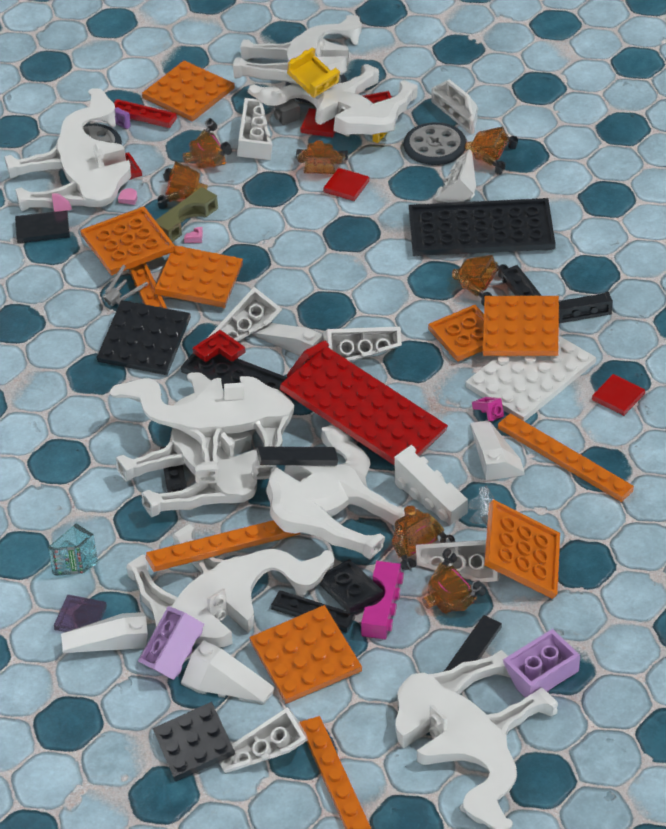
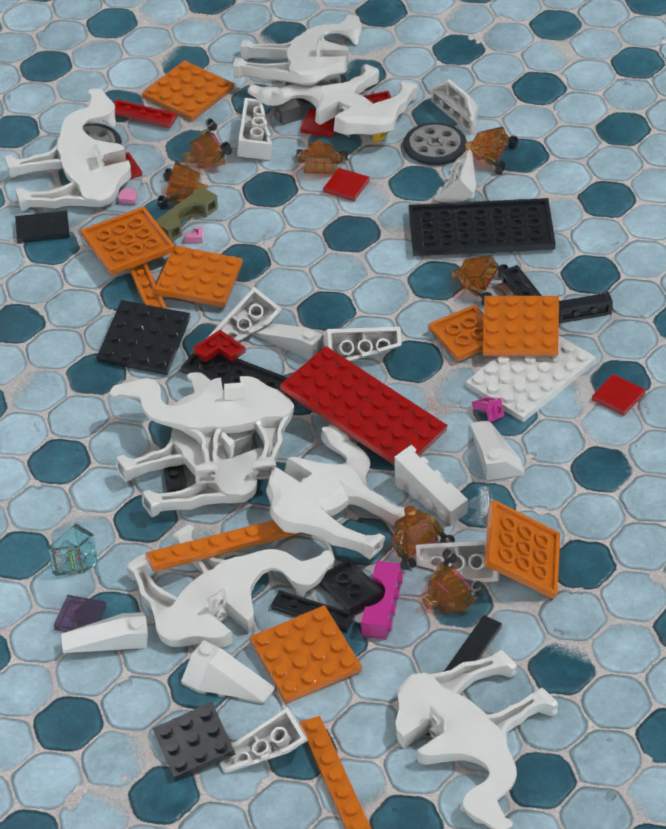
(60, 203): bright pink tile -> none
(113, 295): light grey plant -> none
(122, 118): medium lavender tile -> none
(171, 642): lavender slope -> none
(297, 456): black tile -> none
(307, 355): red tile -> none
(312, 73): yellow panel -> none
(542, 663): lavender slope -> none
(566, 457): orange plate -> none

